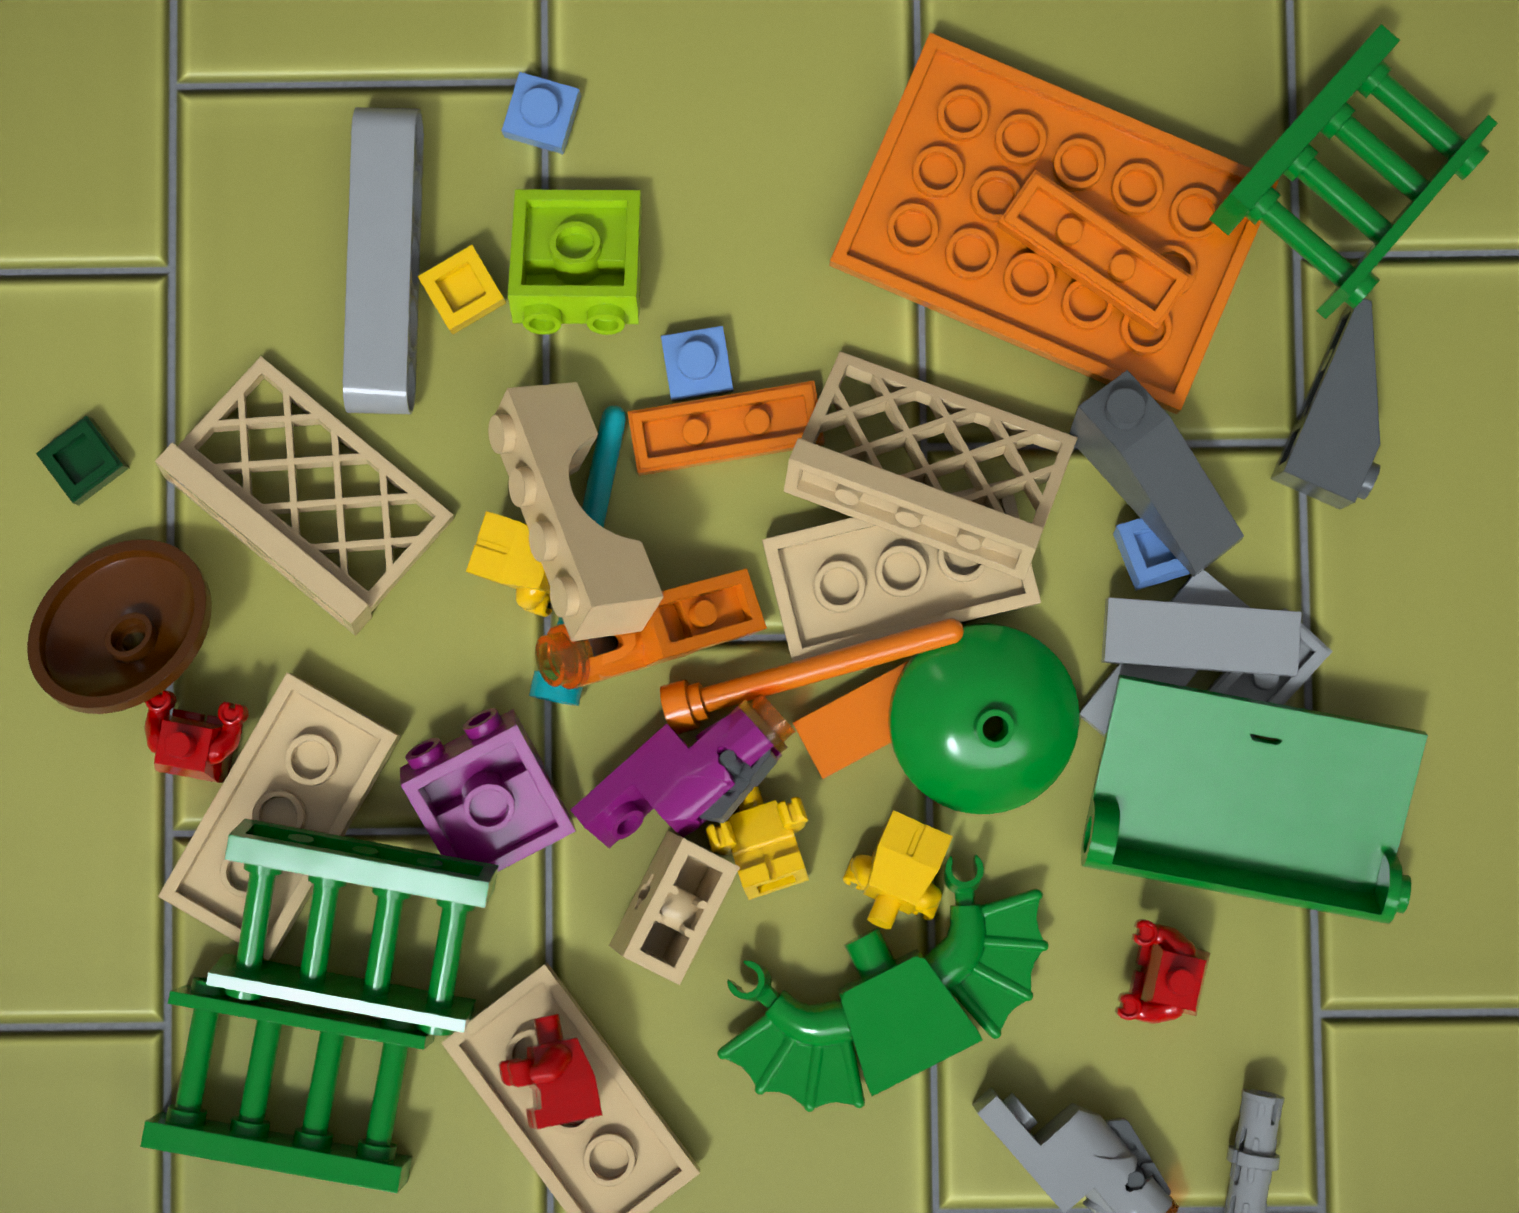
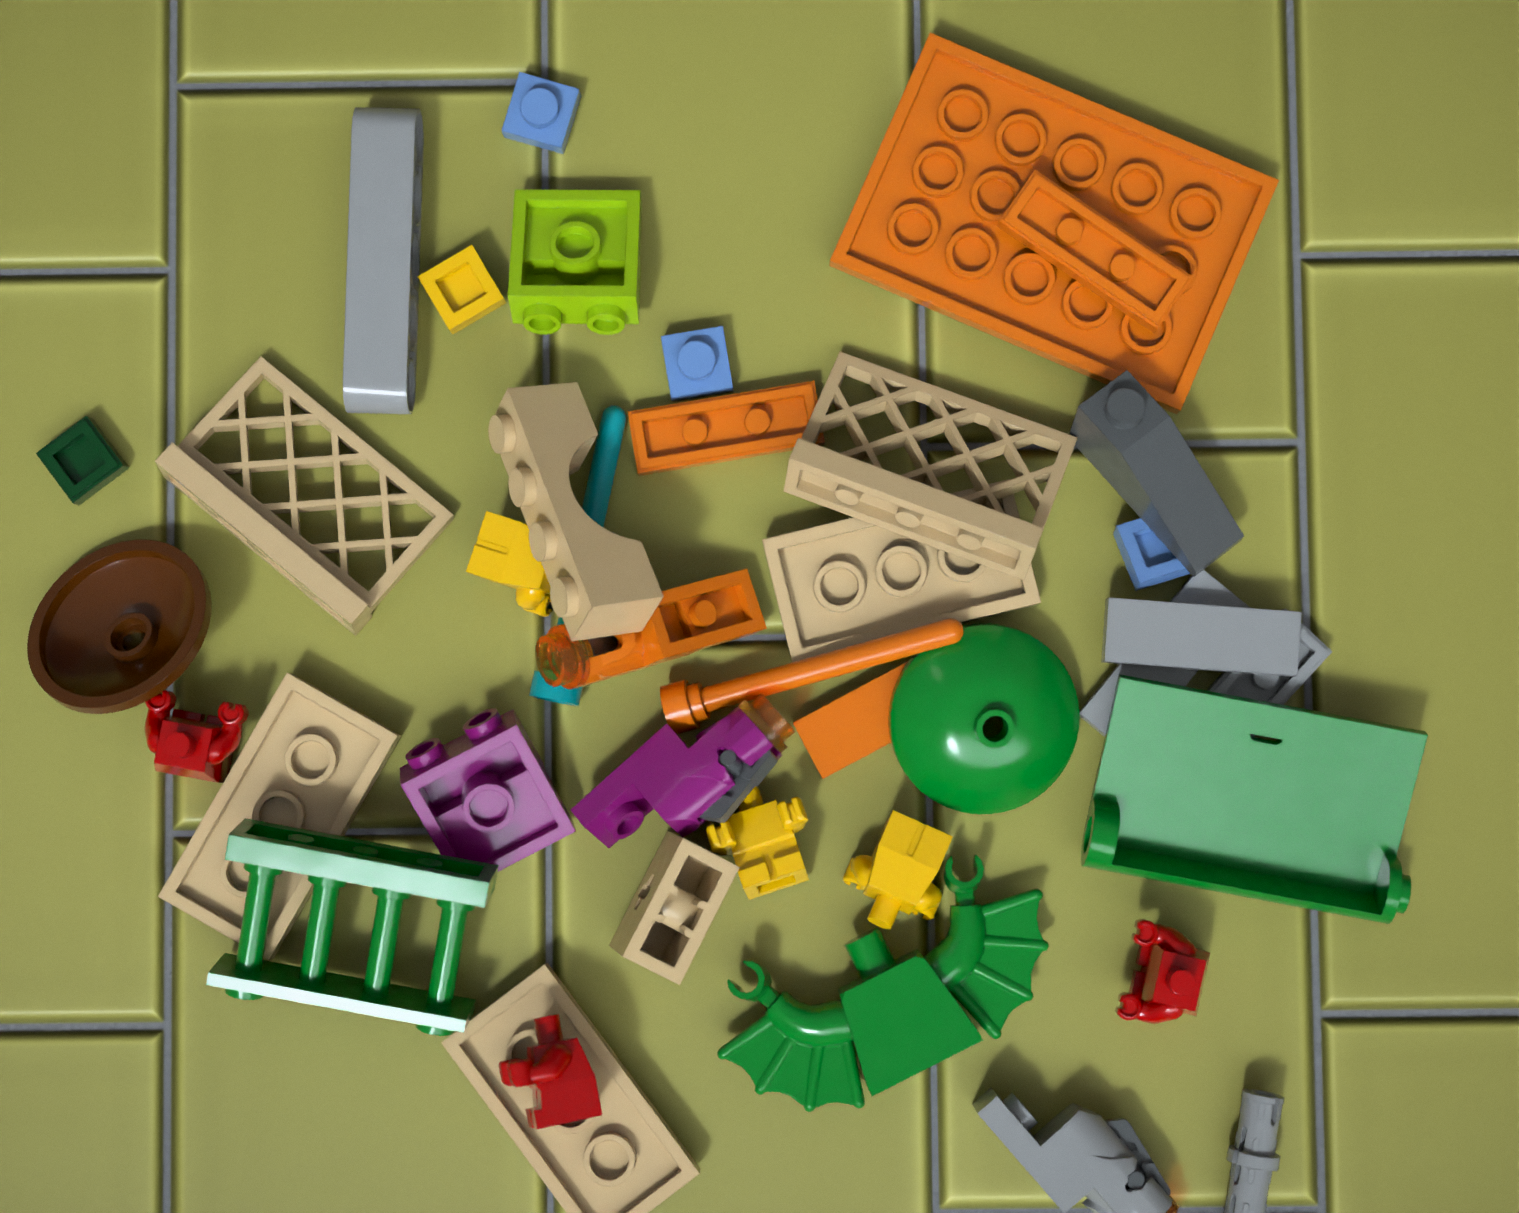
(248, 1137): green fence -> none
(1296, 159): green fence -> none
(1338, 423): dark grey slope -> none

